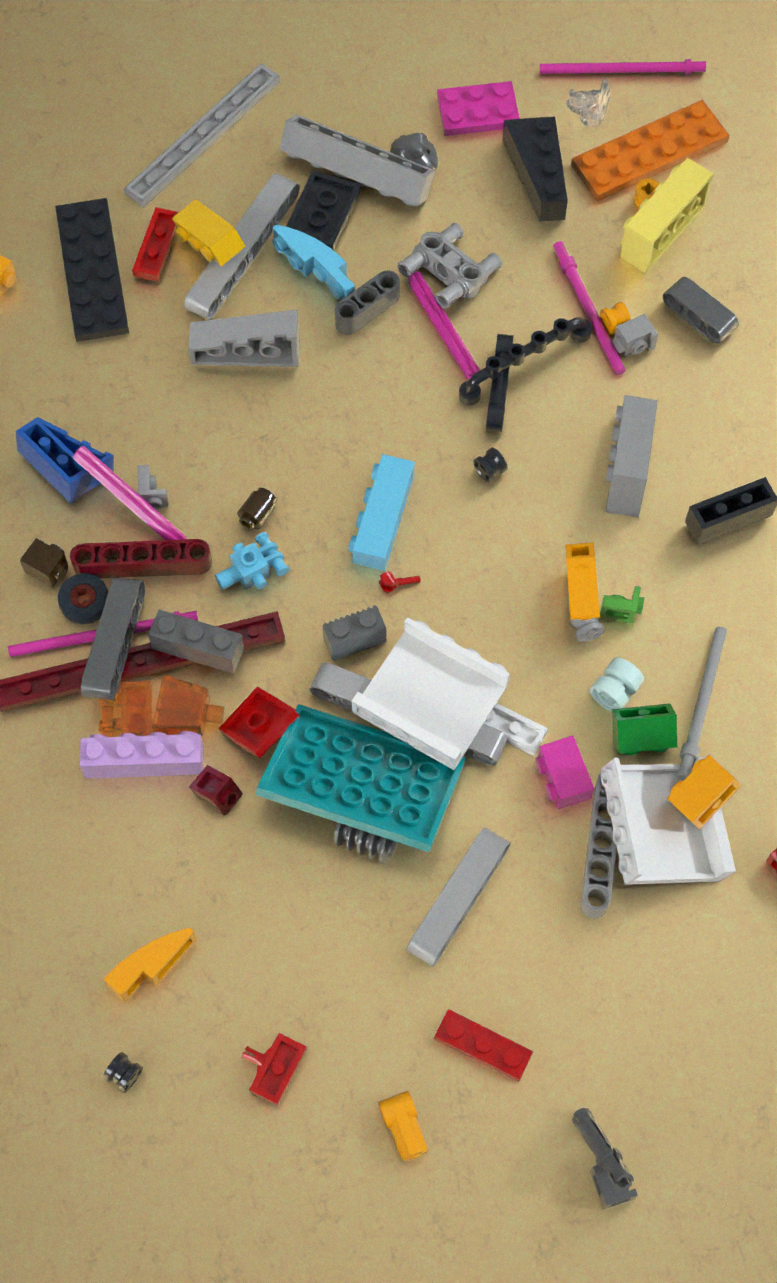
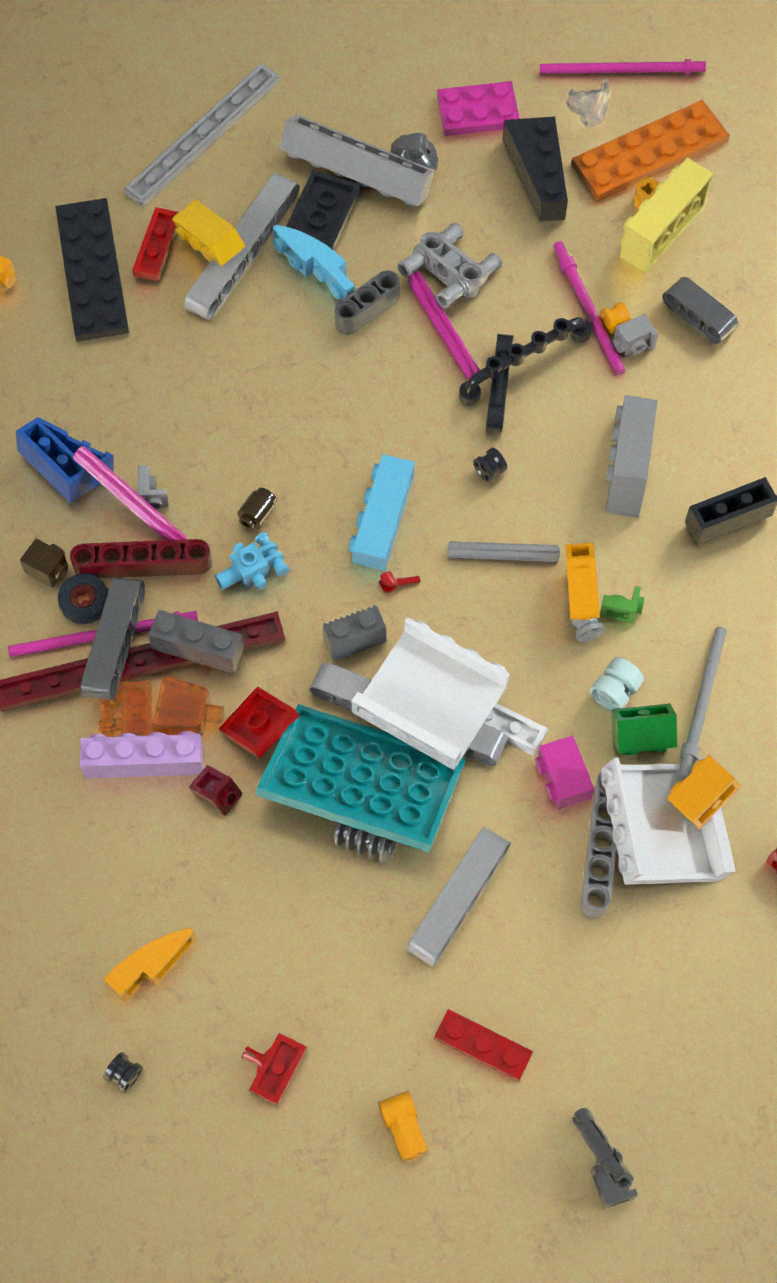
(247, 340): light grey wedge -> none
(503, 551): none -> light grey axle

